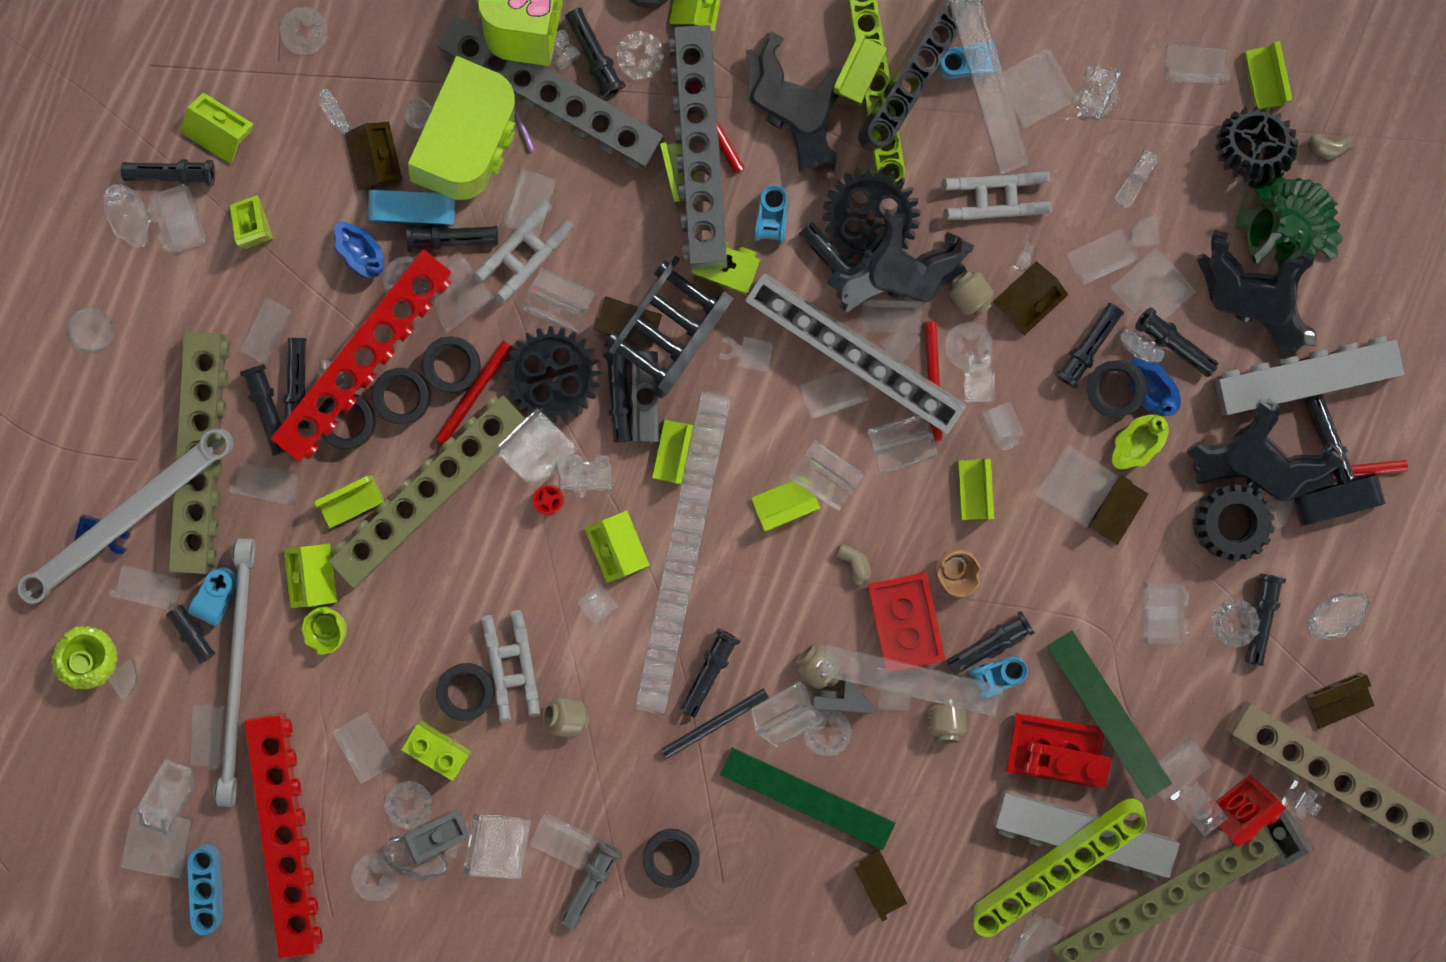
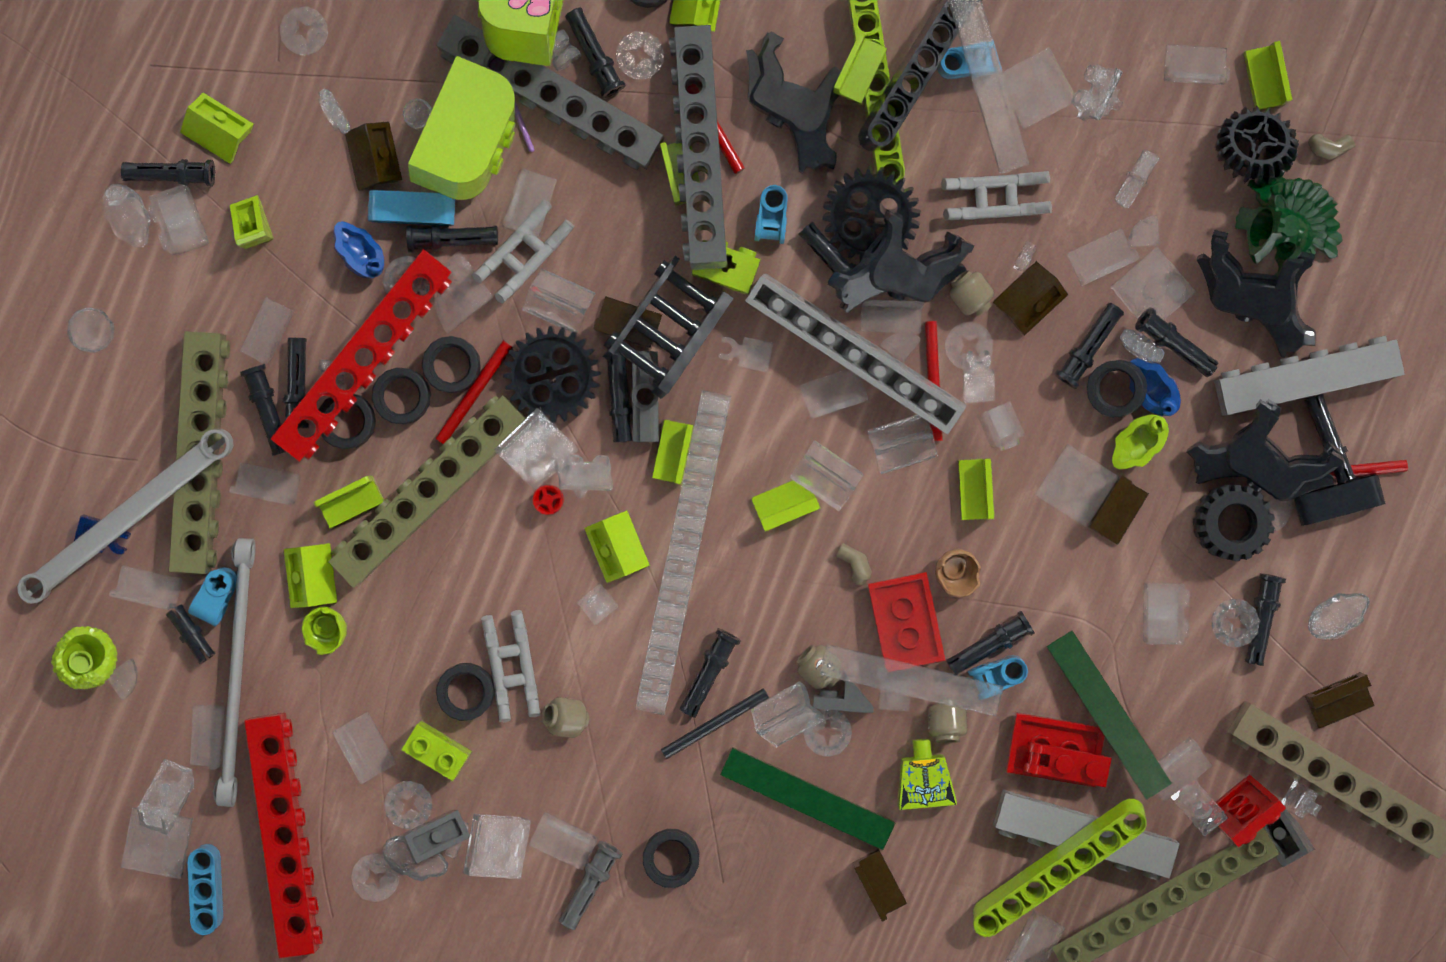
(924, 779): none -> lime torso

